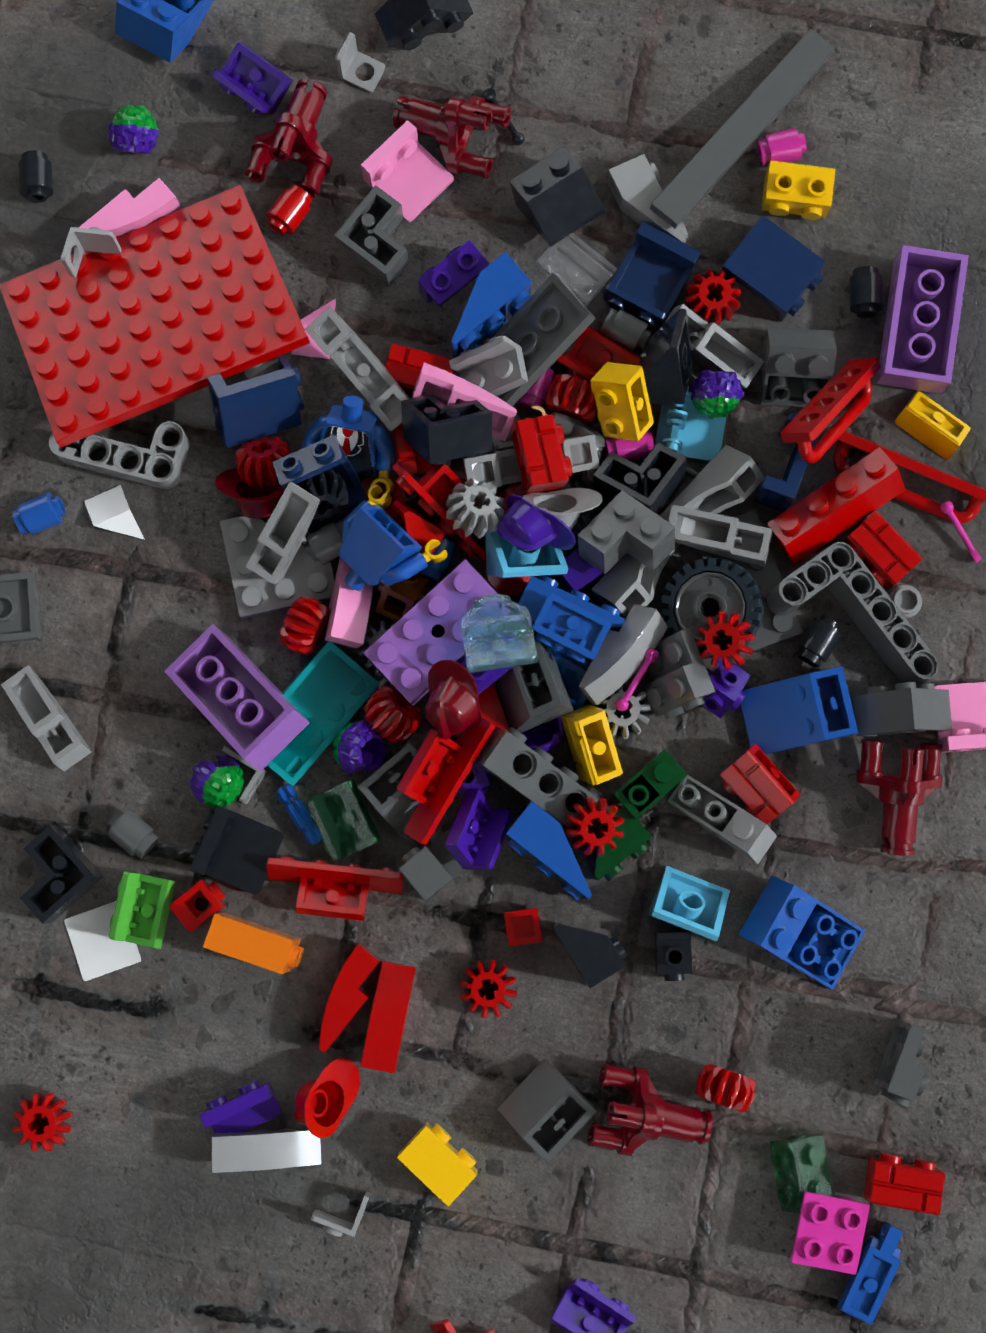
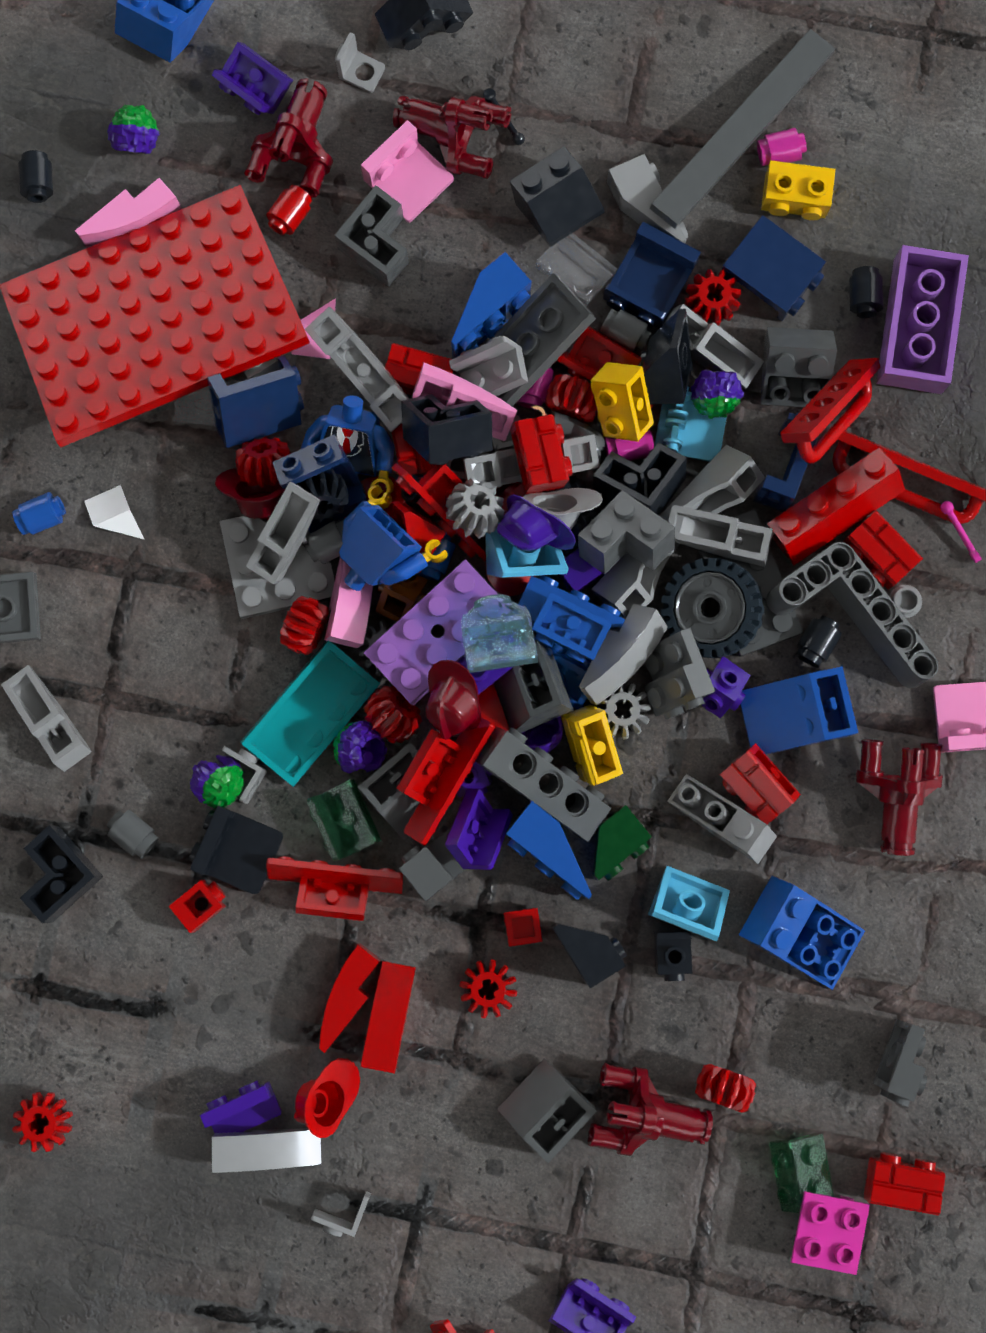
(87, 240): light grey bracket -> none
(92, 946): white sticker -> none
(118, 452): light grey beam -> none
(141, 909): bright green bracket -> none
(236, 697): medium lavender brick -> none
(253, 943): orange brick -> none
(299, 814): blue axle -> none
(438, 1162): yellow brick -> none
(452, 274): dark purple bracket -> none
(606, 832): red gear -> none
(650, 657): dark pink hinge -> none
(650, 784): dark green slope -> none
(732, 629): red gear -> none
(874, 1275): blue hinge -> none
(902, 710): dark grey brick -> none
(932, 425): yellow slope -> none

